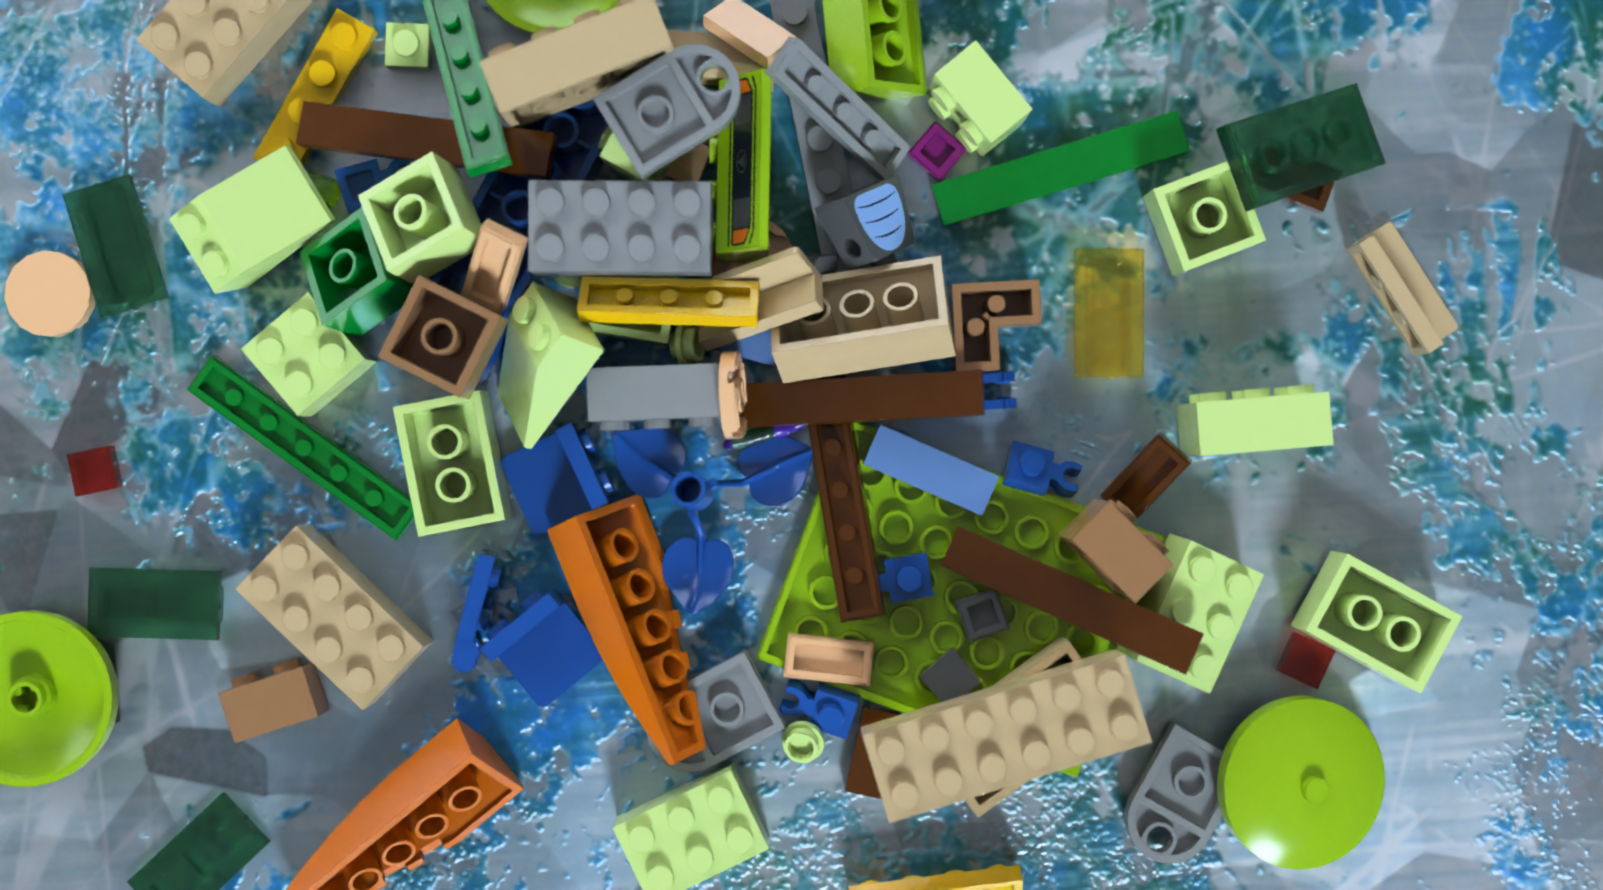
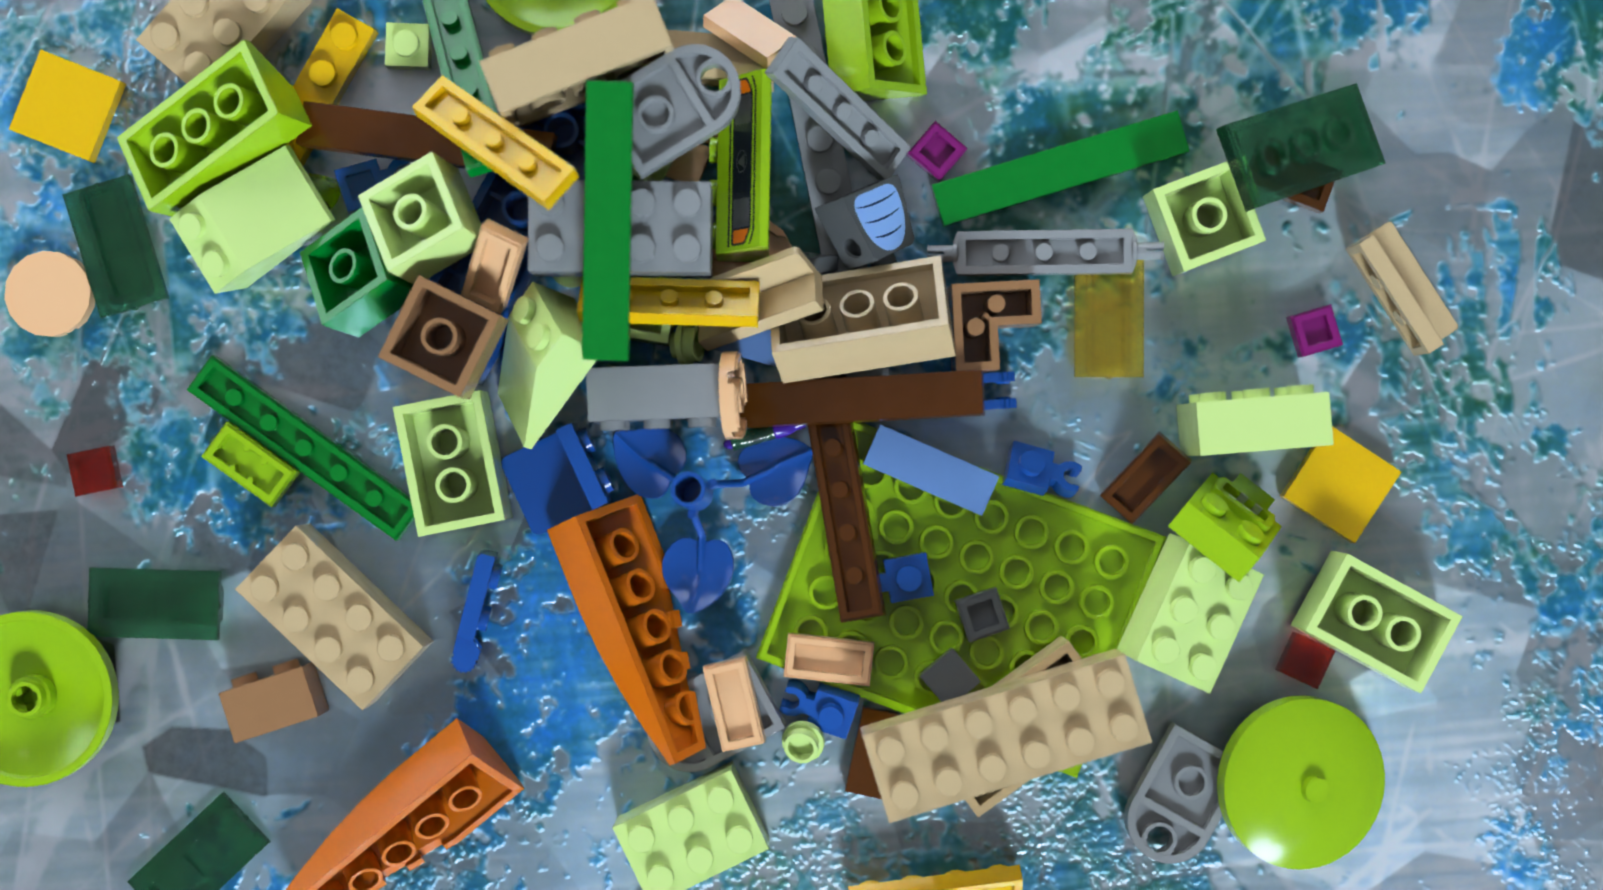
(67, 106): none -> yellow tile
(212, 129): none -> lime slope
(250, 464): none -> lime plate
(306, 359): yellowish green brick -> none
(495, 142): none -> yellow plate
(543, 647): blue bracket -> none
(608, 220): none -> green tile
(734, 703): none -> light nougat tile
(977, 100): yellowish green brick -> none
(1046, 252): none -> light grey plate
(1073, 600): reddish brown tile -> none
(1116, 549): medium nougat brick -> none
(1228, 523): none -> lime piece
(1314, 331): none -> magenta tile
(1341, 485): none -> yellow tile

